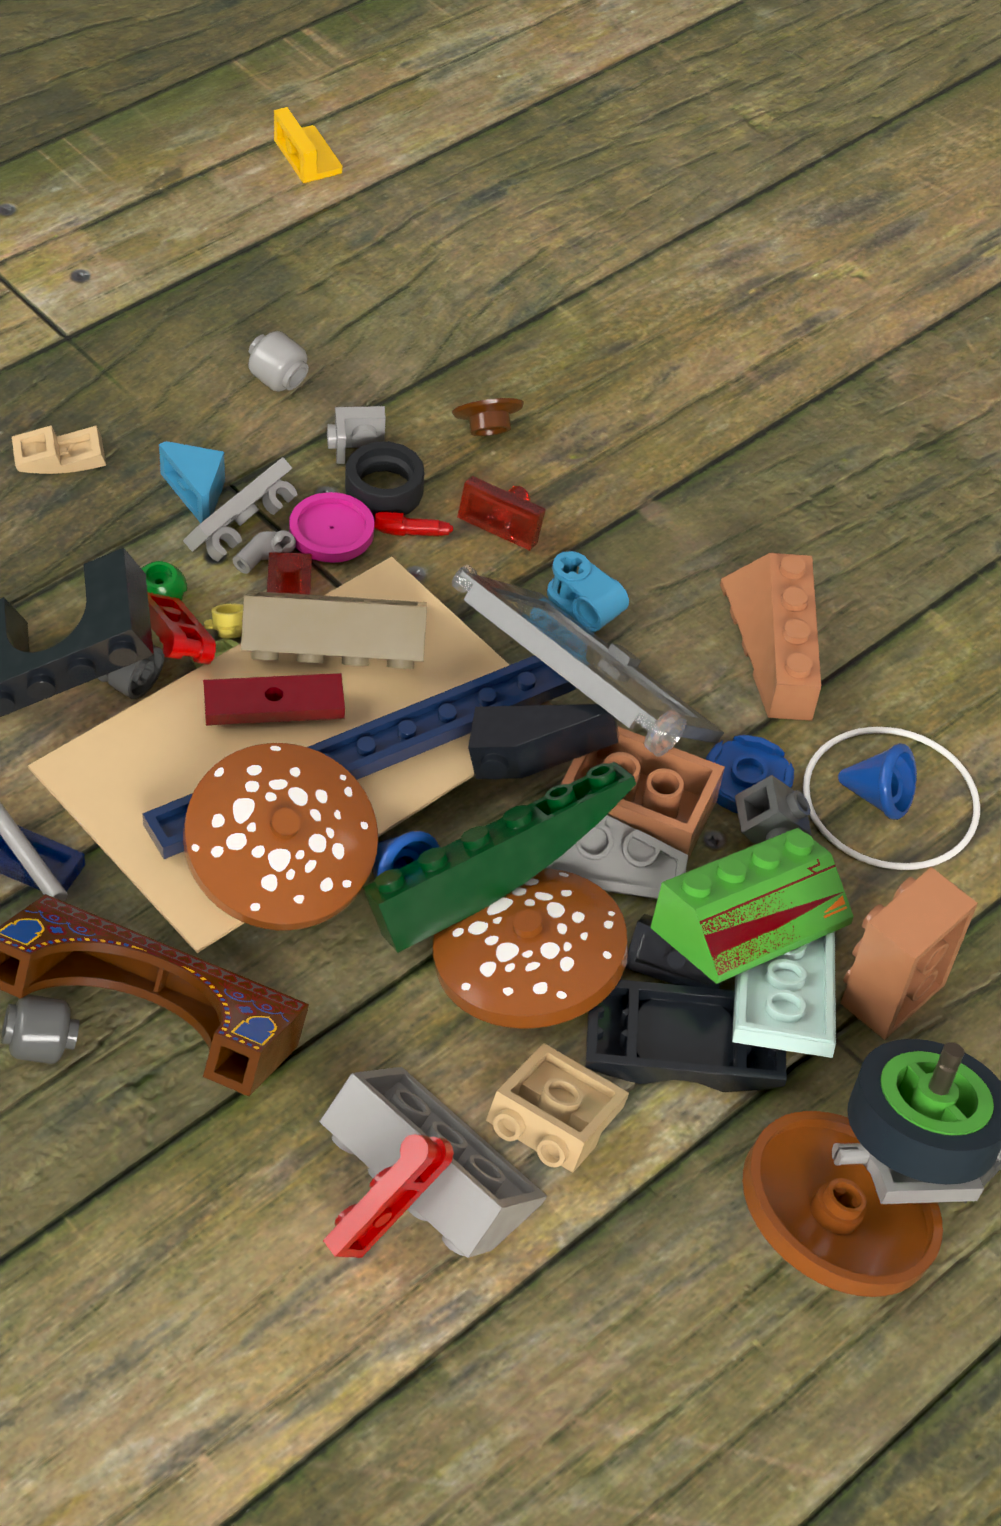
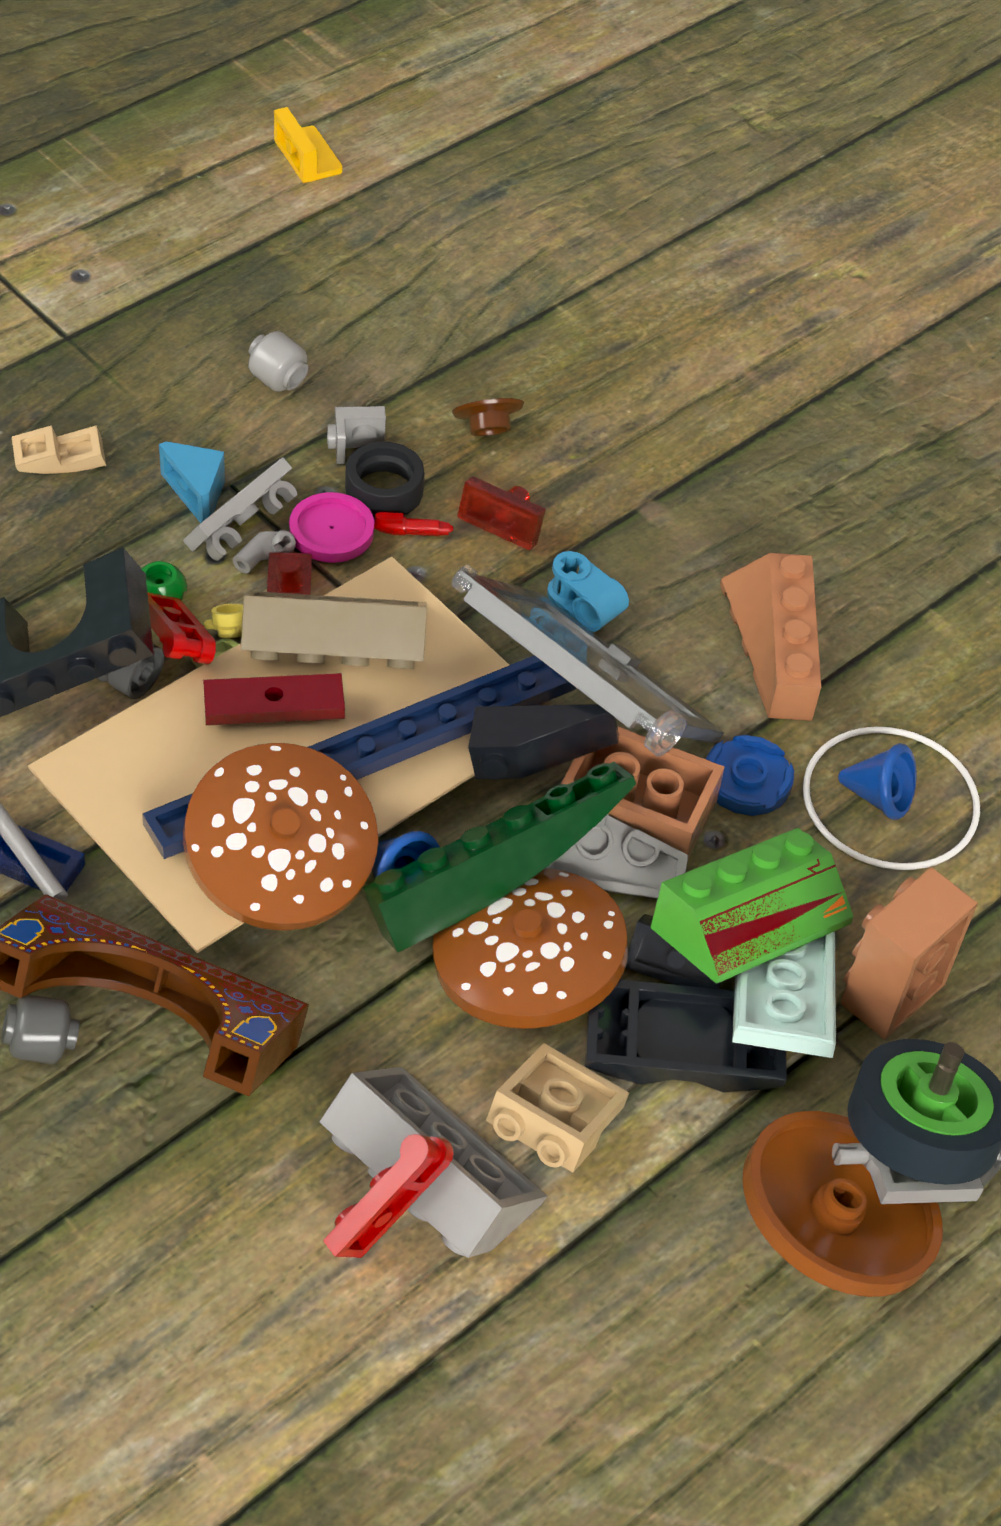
(771, 810): dark grey brick -> none

